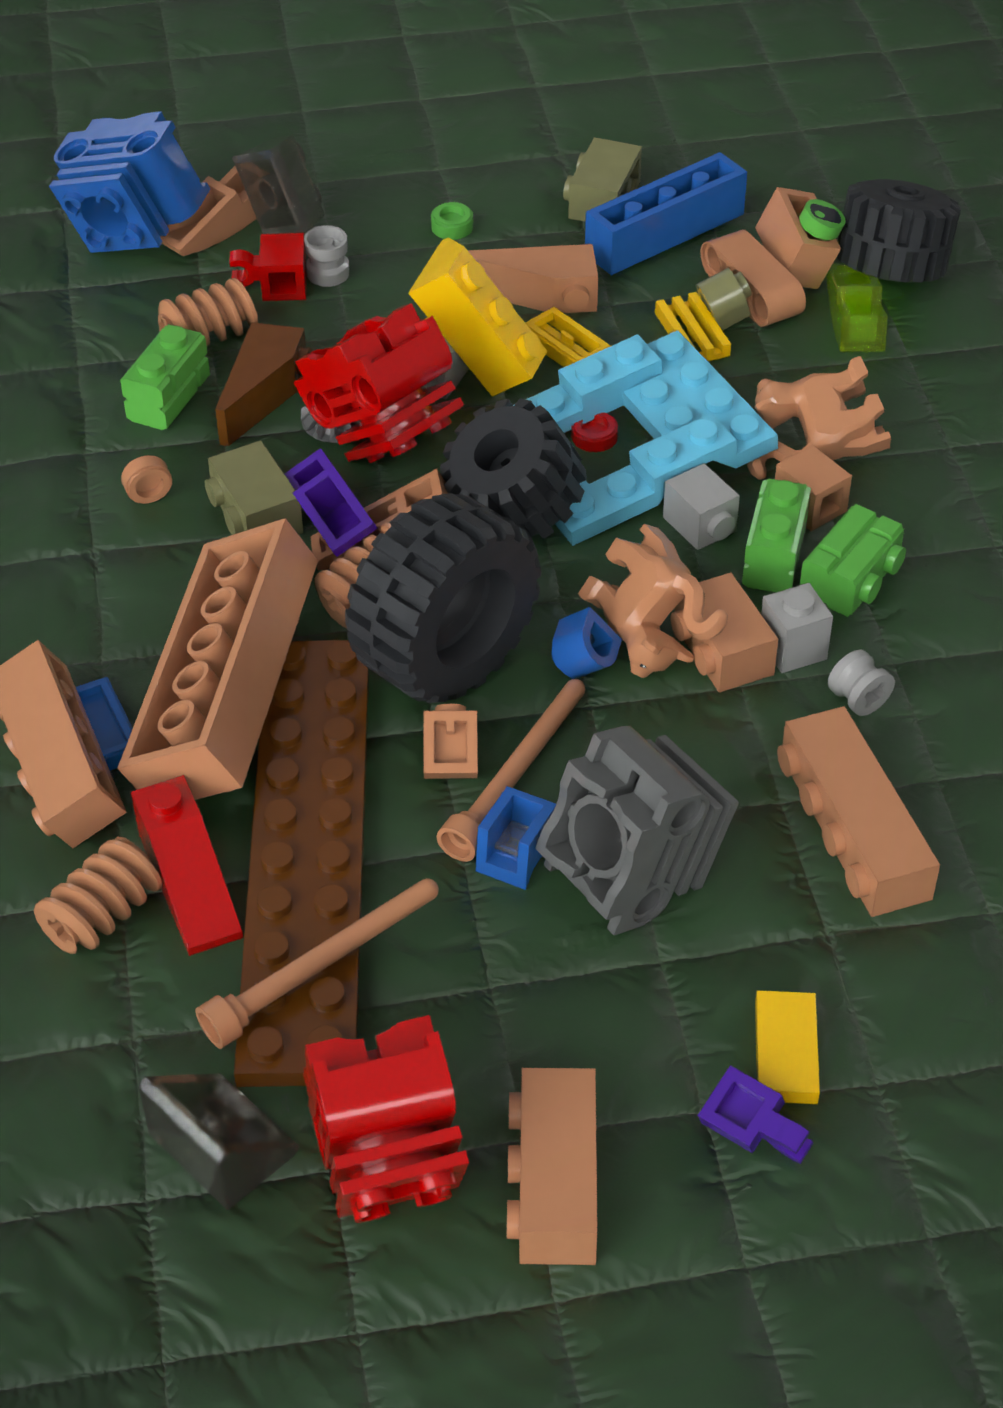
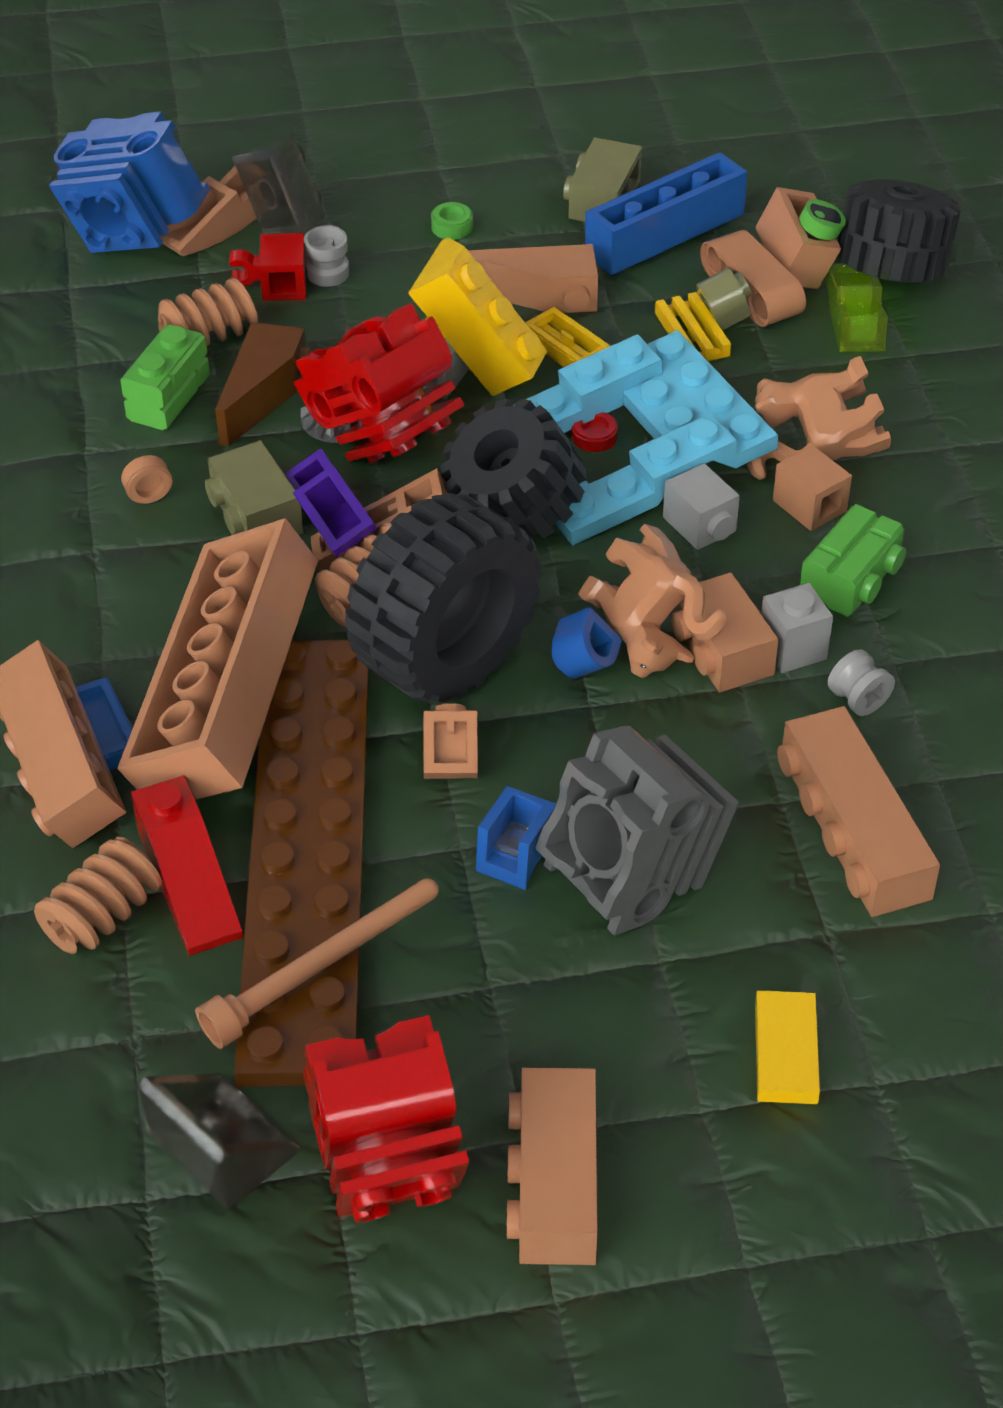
(460, 831): nougat piece -> none
(748, 1112): dark purple plate -> none
(776, 535): bright green brick -> none

